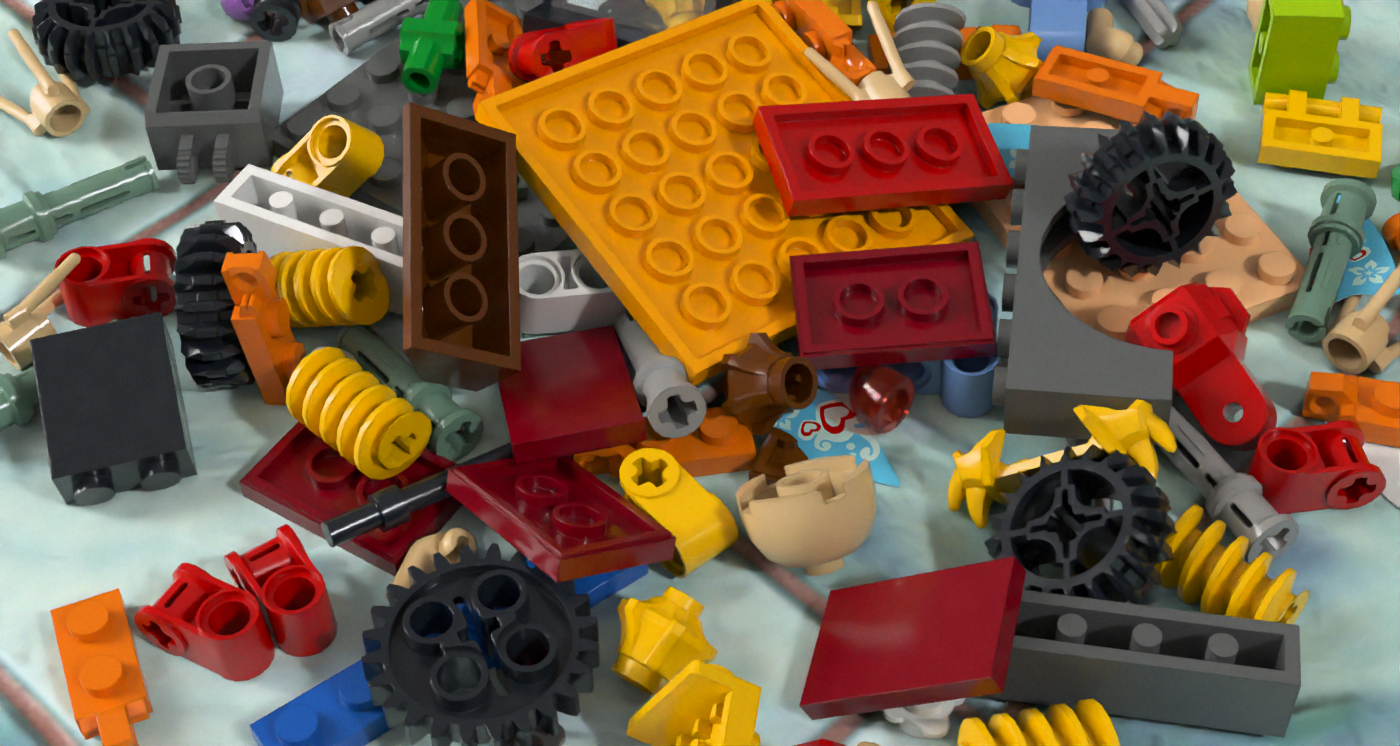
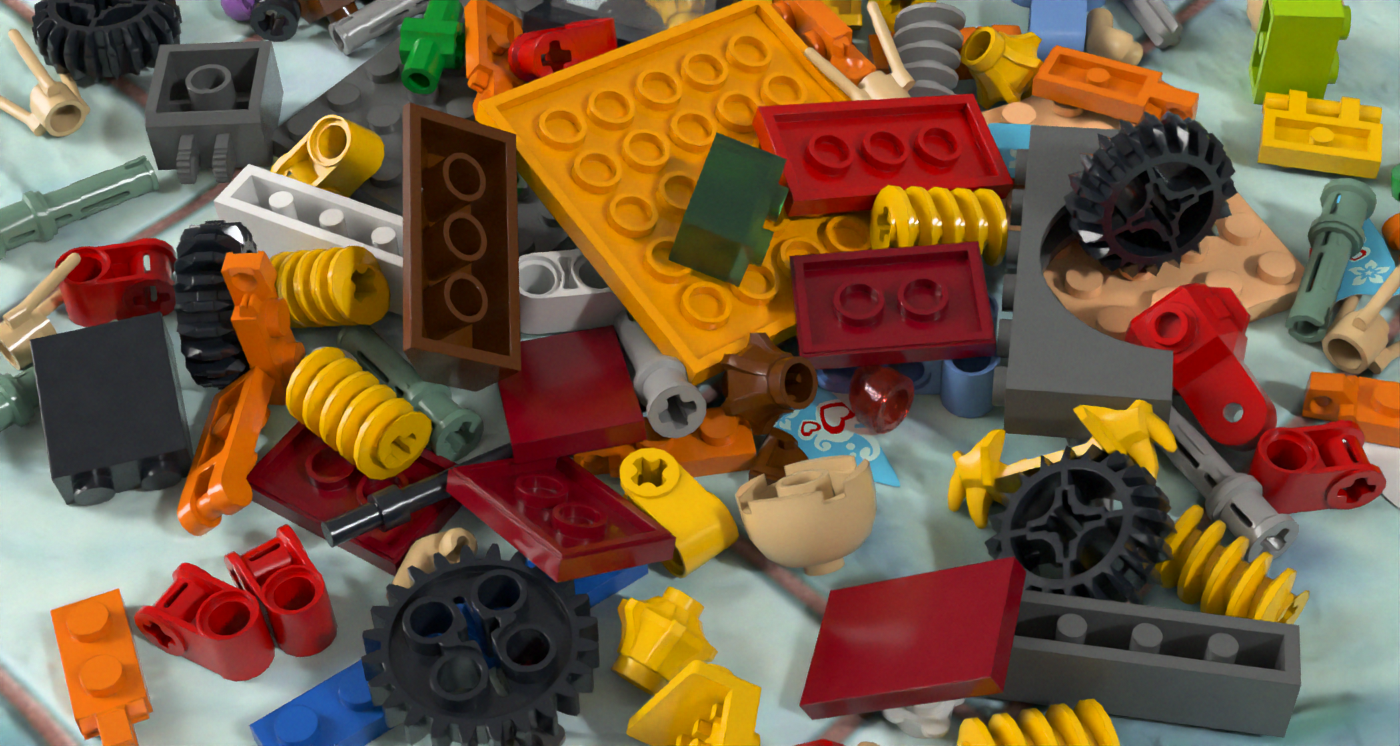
(226, 453): none -> orange plate
(728, 211): none -> clear green brick
(939, 217): none -> yellow piece

